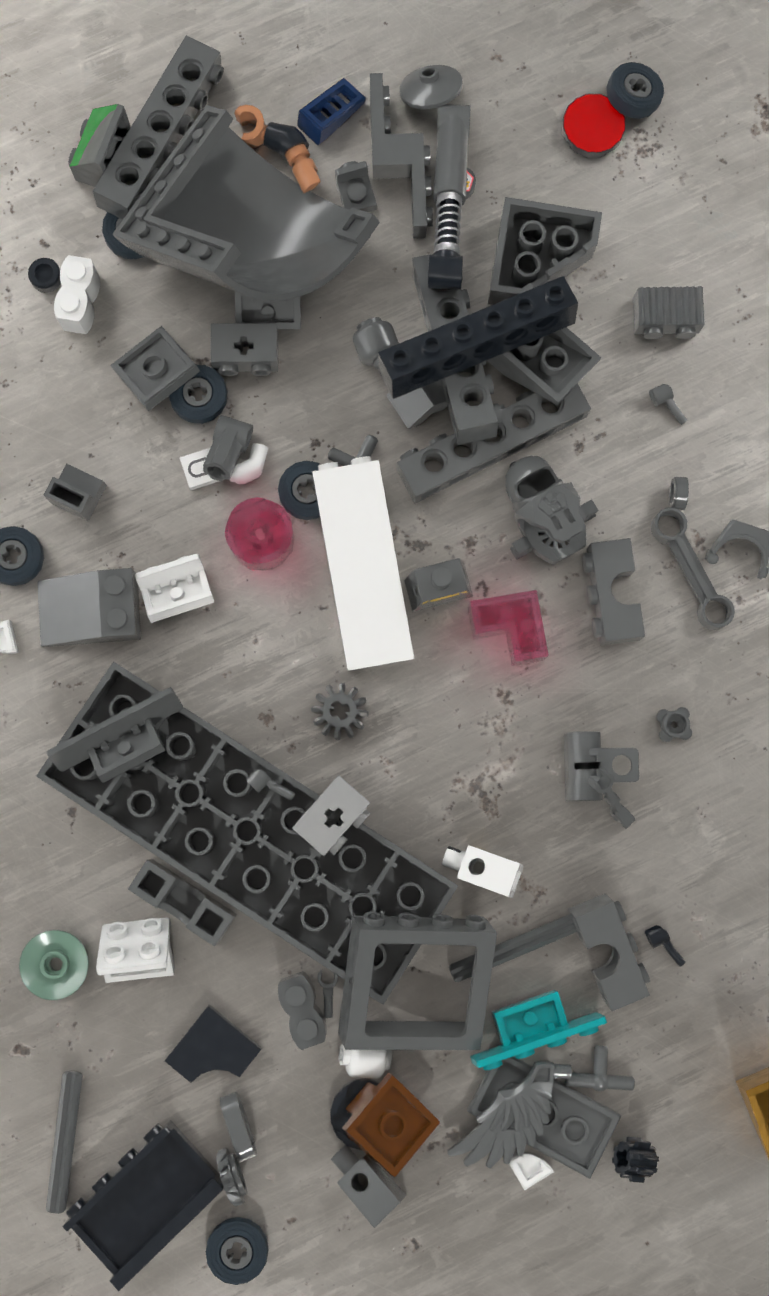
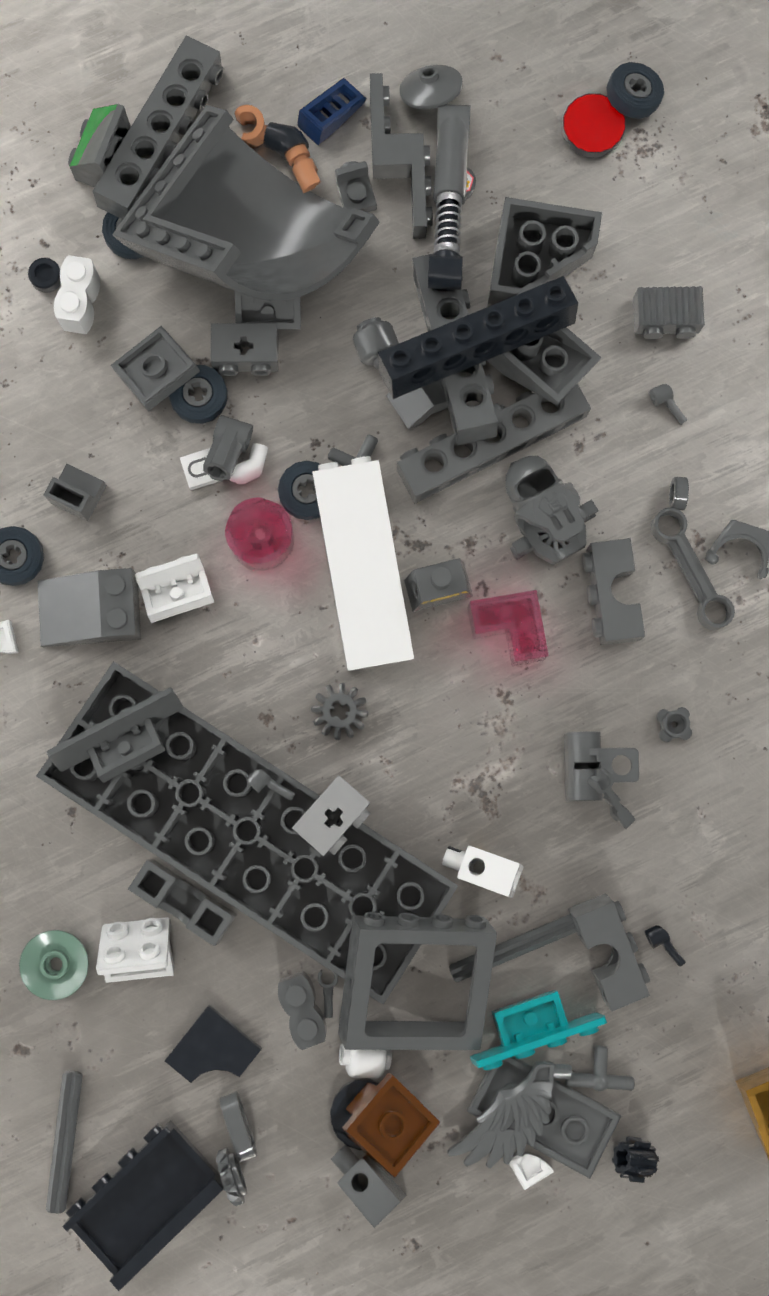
(251, 1262): black bush -> none

